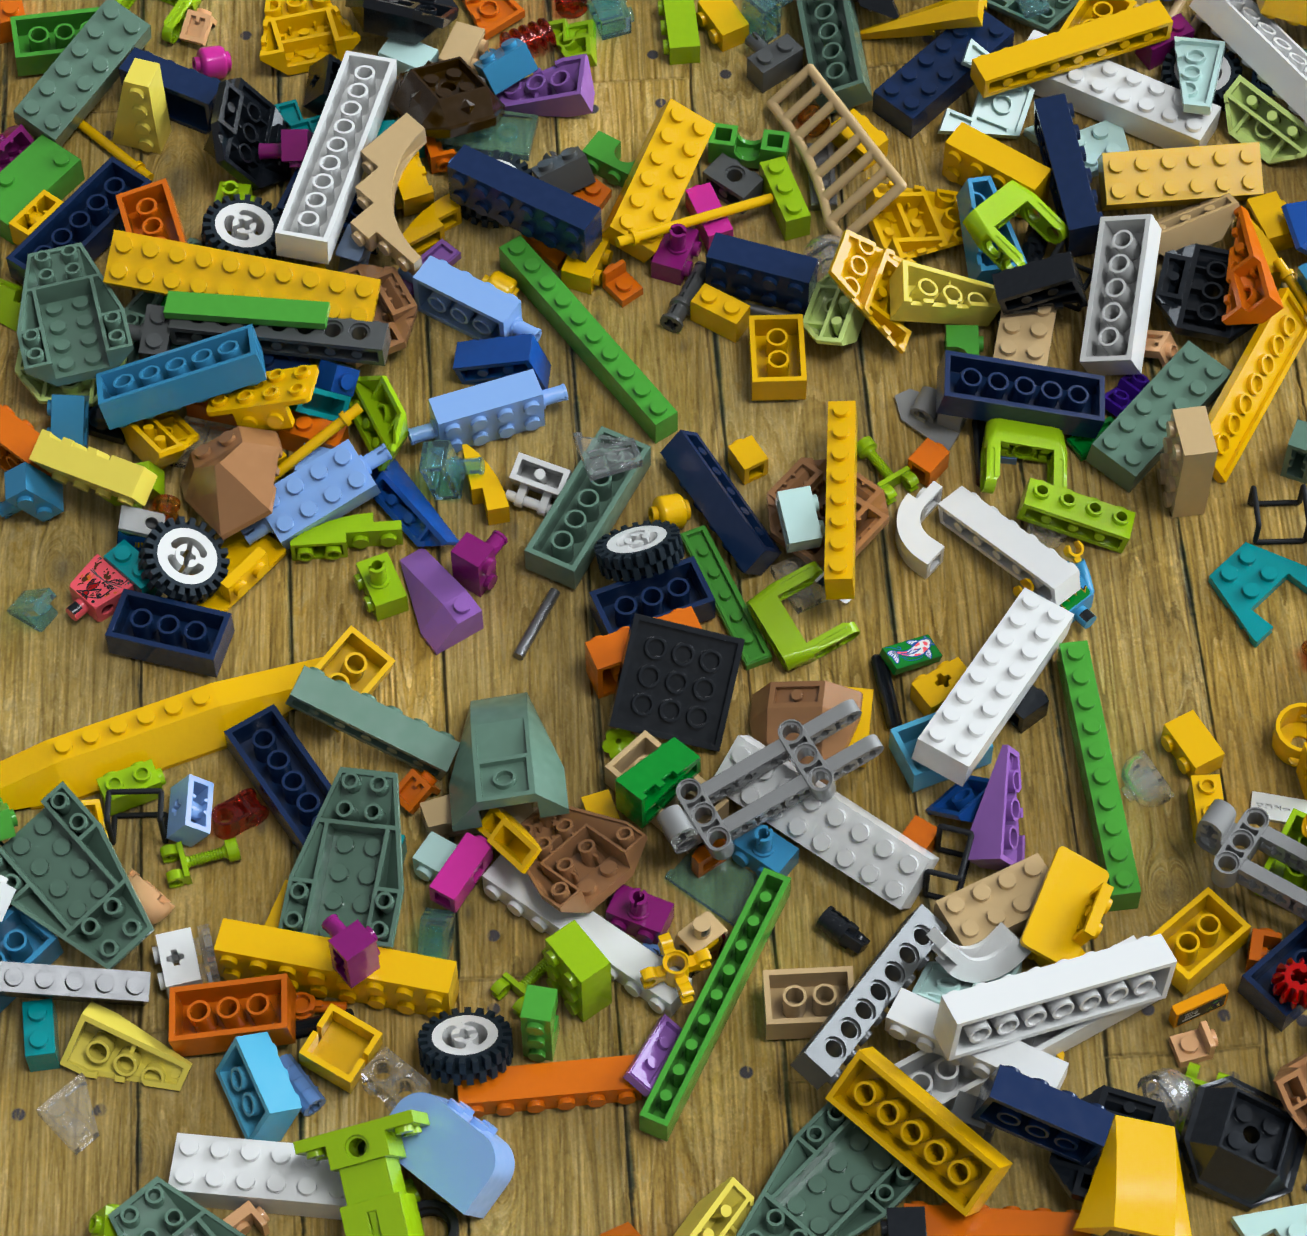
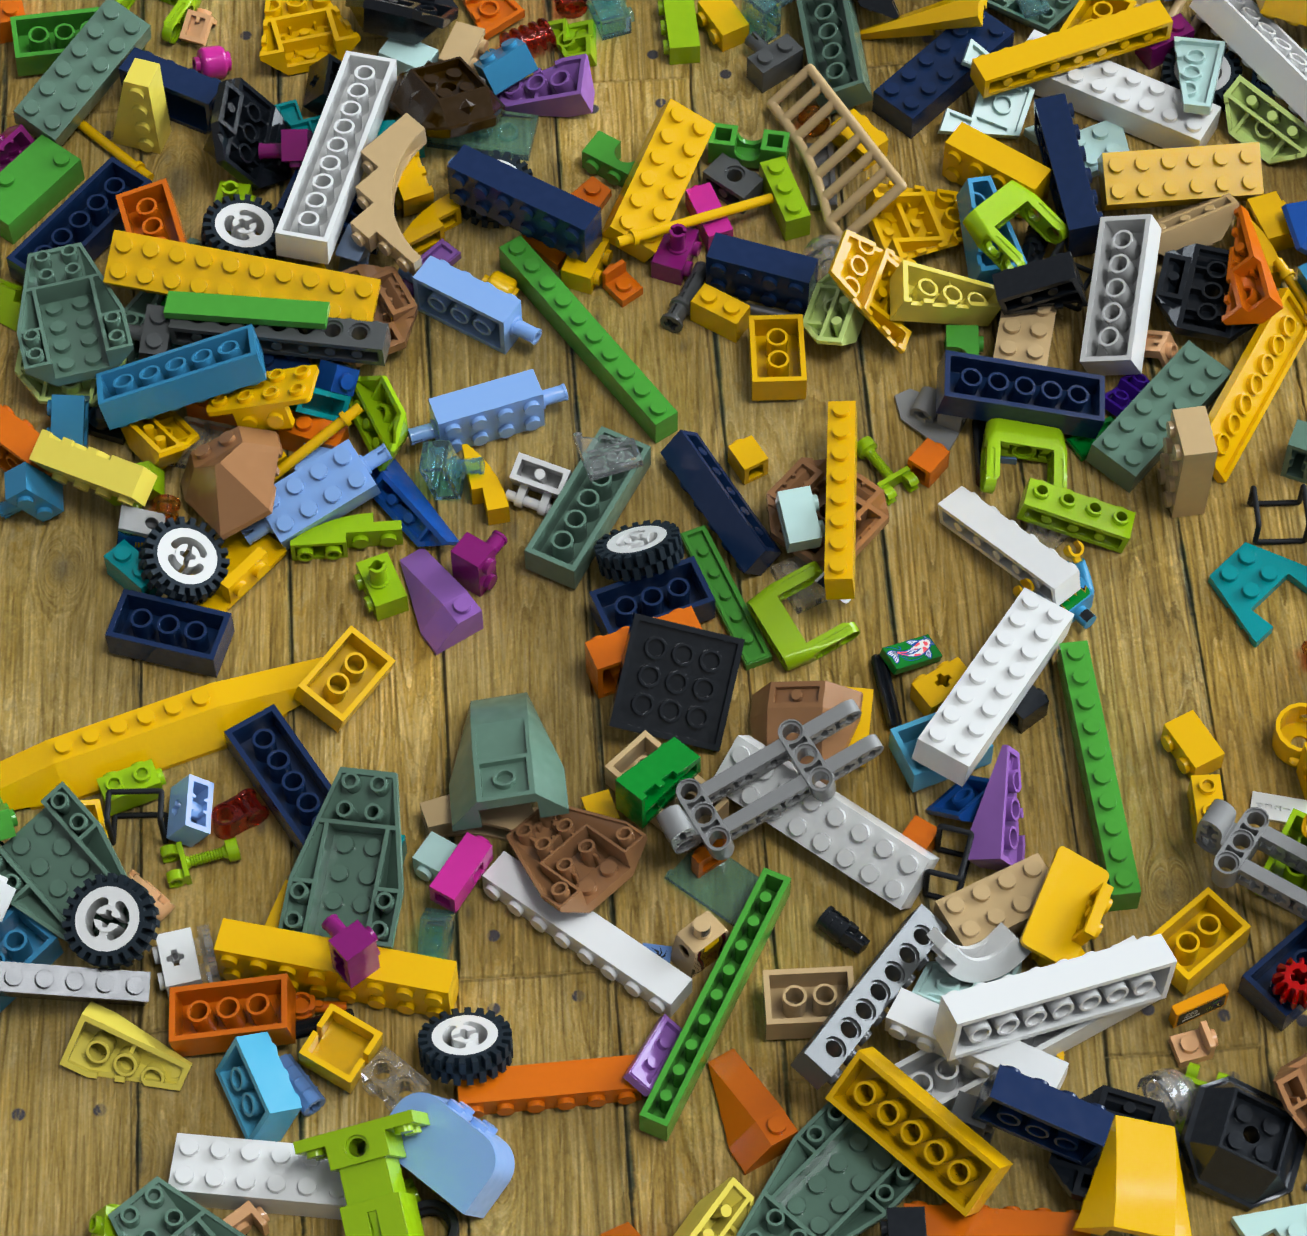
(33, 216): yellow brick -> none
(34, 608): clear light blue slope -> none
(41, 1035): teal piece -> none
(71, 1114): clear wing -> none
(96, 590): coral torso -> none
(116, 893): none -> wheel
(373, 722): sand green brick -> none
(416, 789): orange bracket -> none
(436, 156): orange bracket -> none
(499, 357): blue wedge -> none
(507, 982): lime bar -> none
(510, 838): yellow slope -> none
(536, 624): flat silver bar -> none
(539, 1023): bright green arch -> none
(565, 171): dark grey brick -> none
(578, 971): lime brick -> none
(614, 746): lime plant -> none
(640, 914): magenta brick -> none
(670, 508): yellow head -> none
(677, 979): yellow pin -> none
(751, 1117): none -> orange wedge
(765, 849): dark azure brick -> none
(913, 543): white arch -> none
(1144, 782): clear cylinder -> none
(1259, 944): orange bracket -> none

